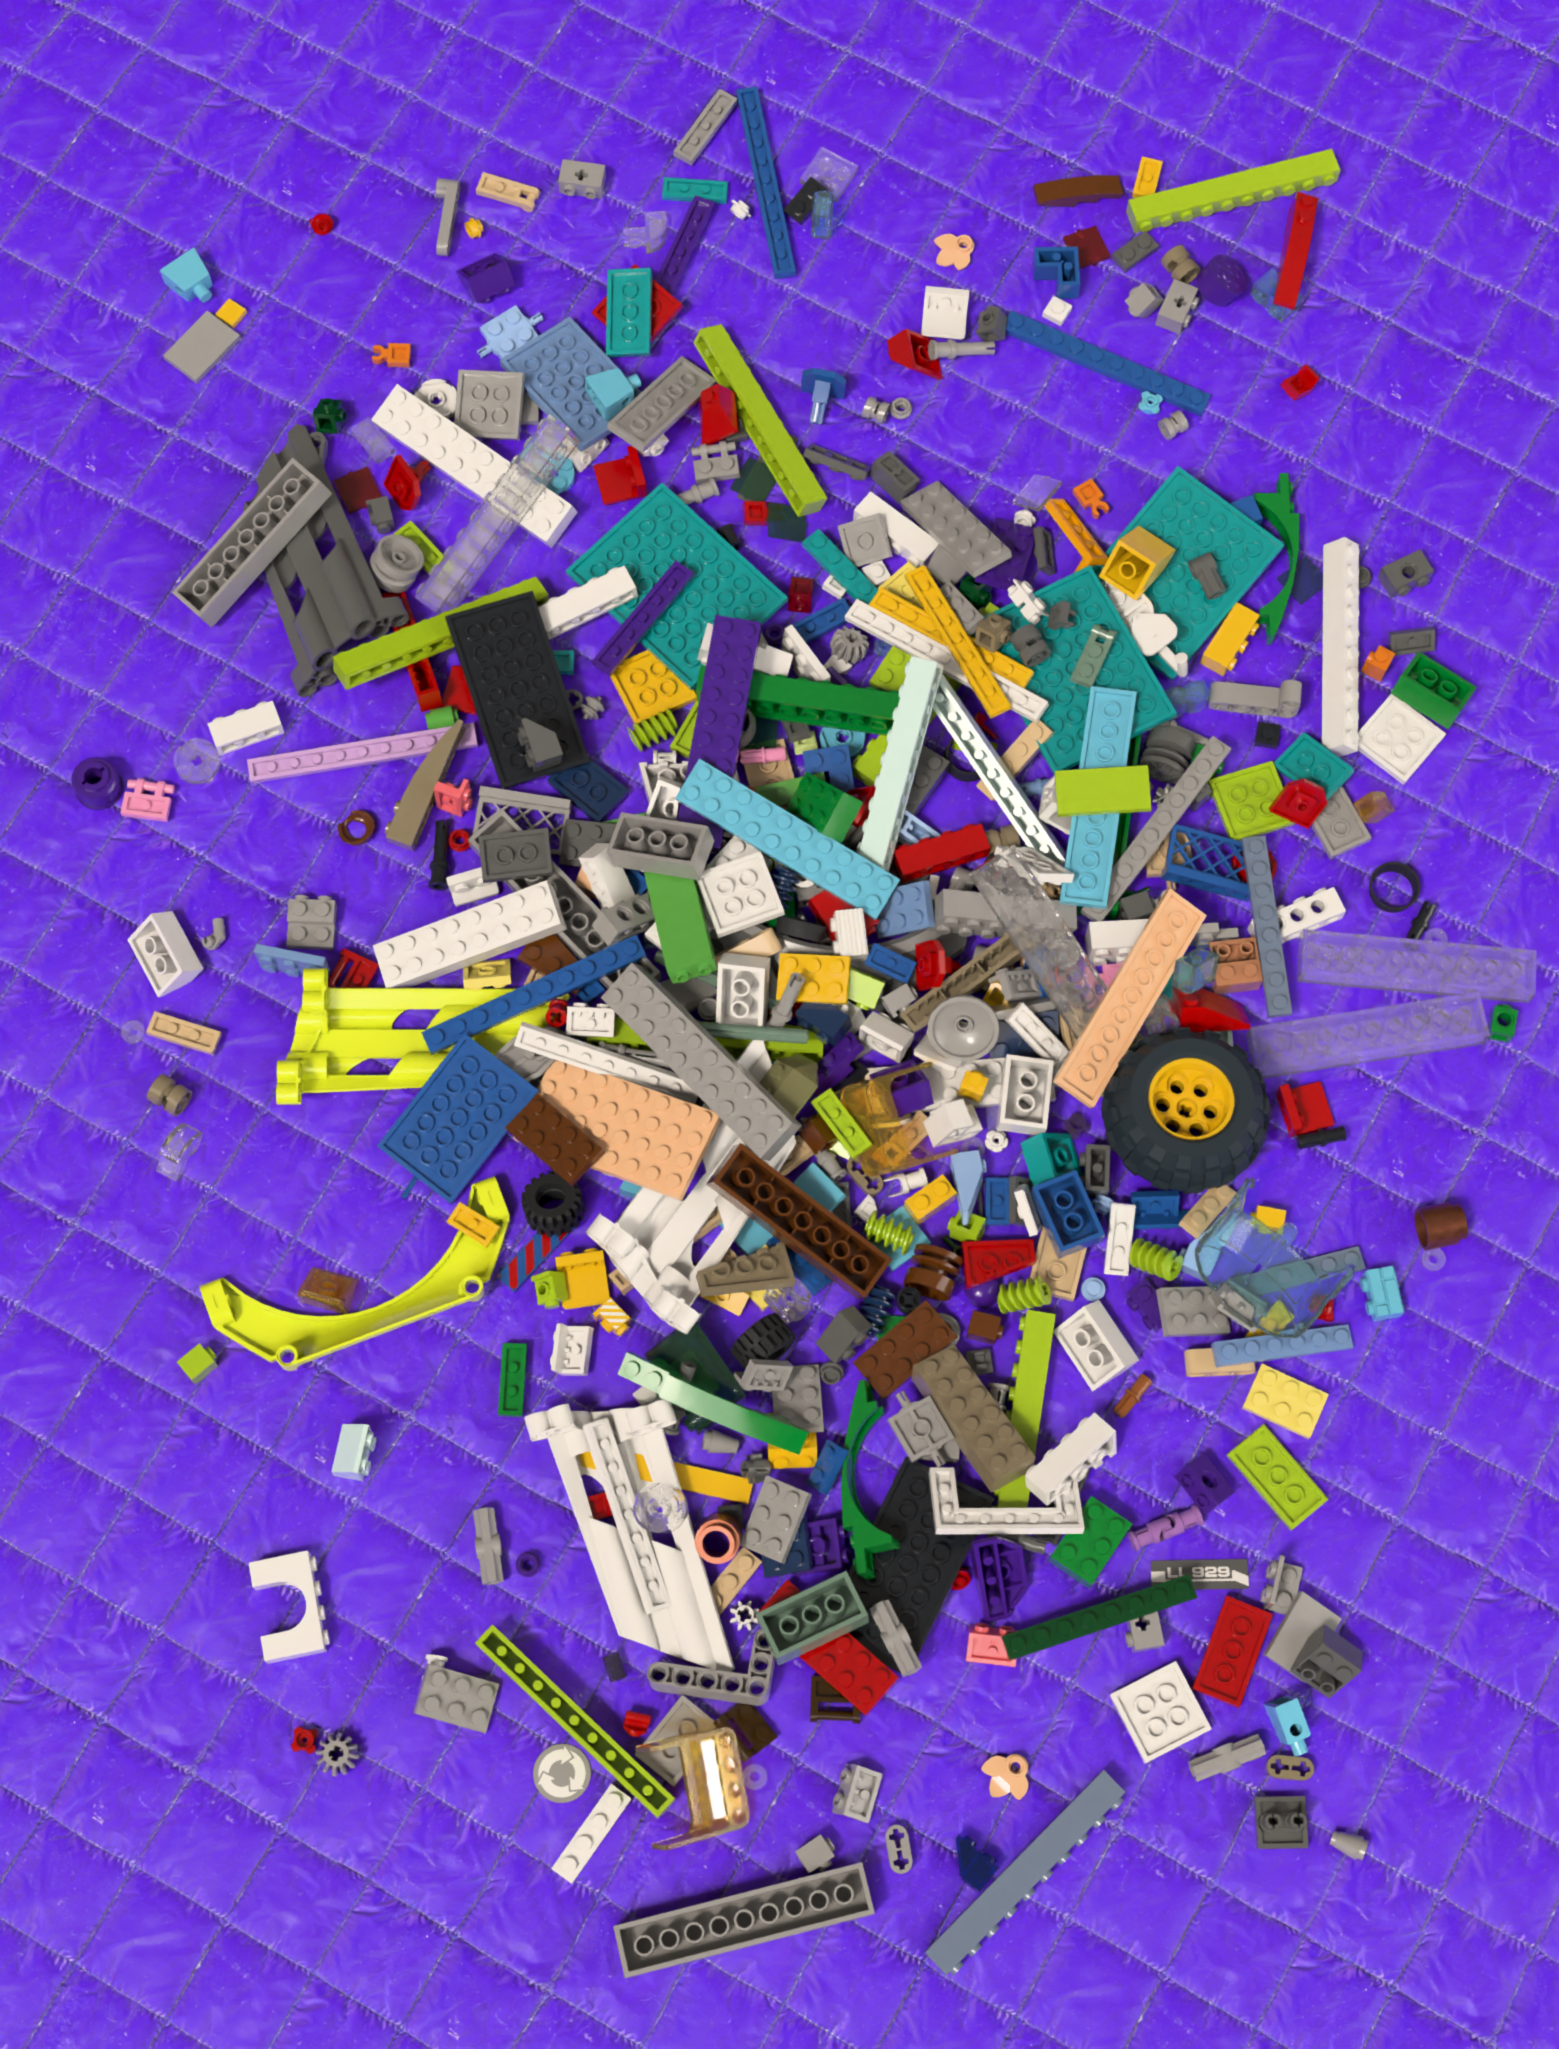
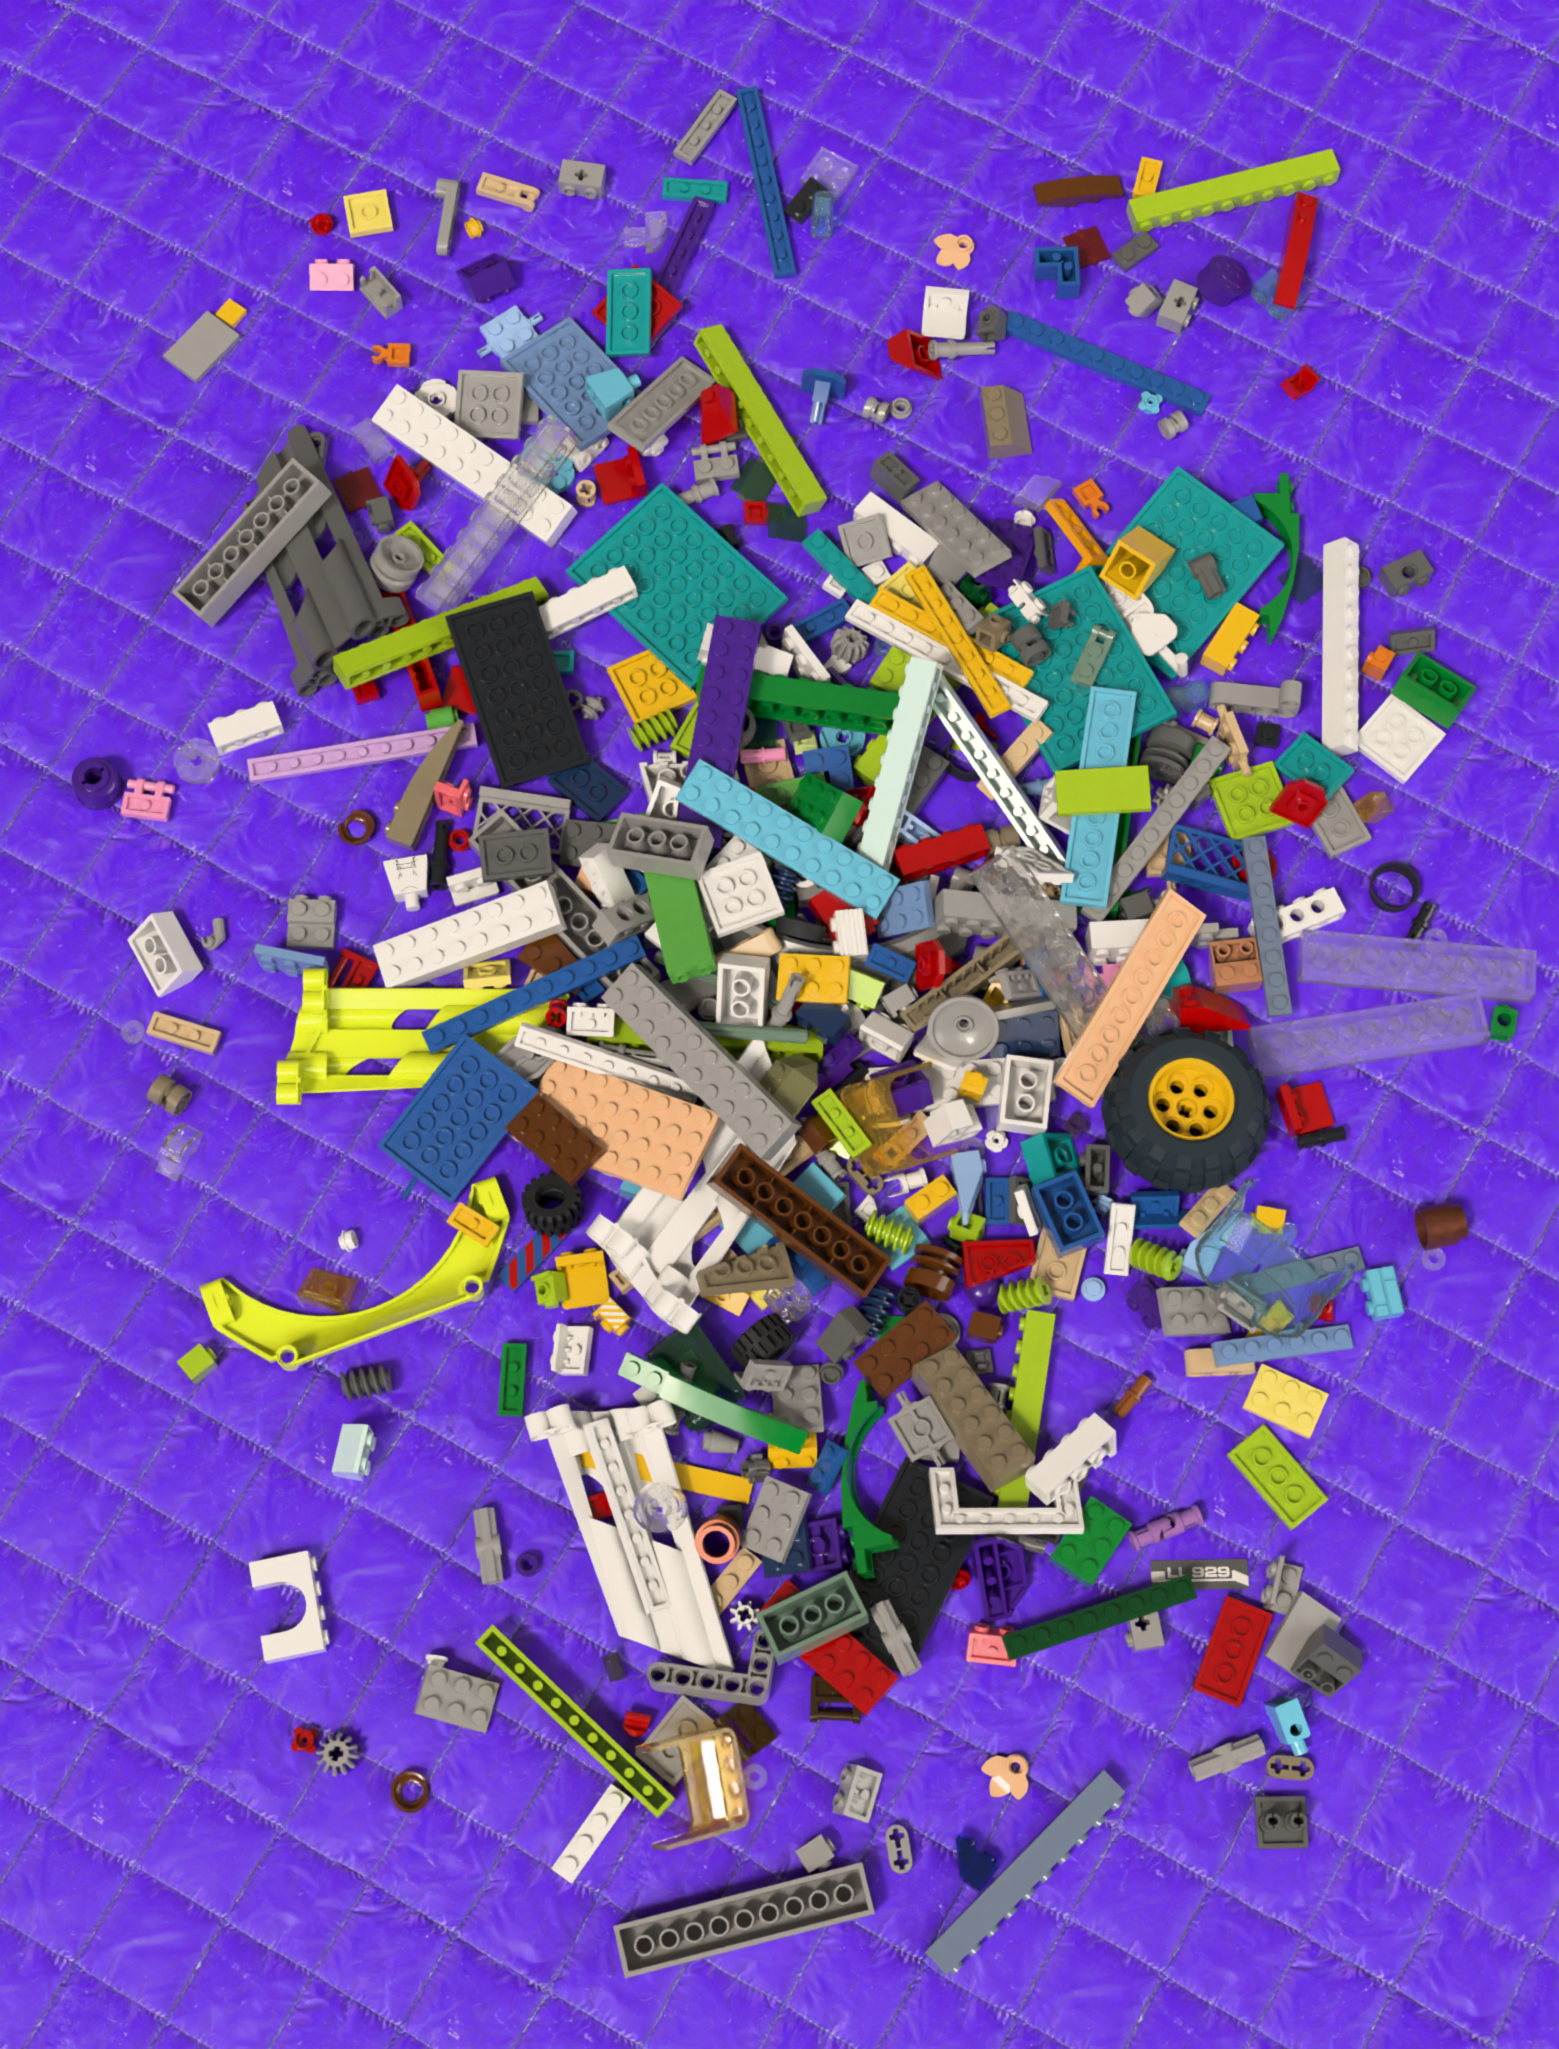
(188, 277): medium azure torso -> none
(329, 416): dark green brick -> none
(332, 276): none -> bright pink bracket
(348, 1240): none -> white plate
(365, 692): none -> red plate
(366, 1383): none -> dark grey piece
(368, 213): none -> light yellow plate
(381, 293): none -> light grey hinge
(396, 1788): none -> reddish brown piece
(409, 879): none -> white torso
(541, 745): dark grey slope -> none
(561, 1773): sticker -> none
(590, 489): none -> tan bush
(642, 618): dark purple plate -> none
(740, 209): white plate -> none
(800, 594): dark red bracket -> none
(837, 462): dark grey plate -> none
(1004, 422): none -> dark tan slope
(1036, 1034): white tile -> none
(1057, 311): white plate -> none
(1095, 1345): white slope -> none
(1160, 1712): white plate -> none
(1179, 264): dark tan wheel -> none
(1195, 970): clear light blue brick -> none
(1204, 1484): dark purple brick -> none
(1205, 722): none -> tan bush
(1231, 735): none -> tan plate
(1349, 1844): light grey cone -> none

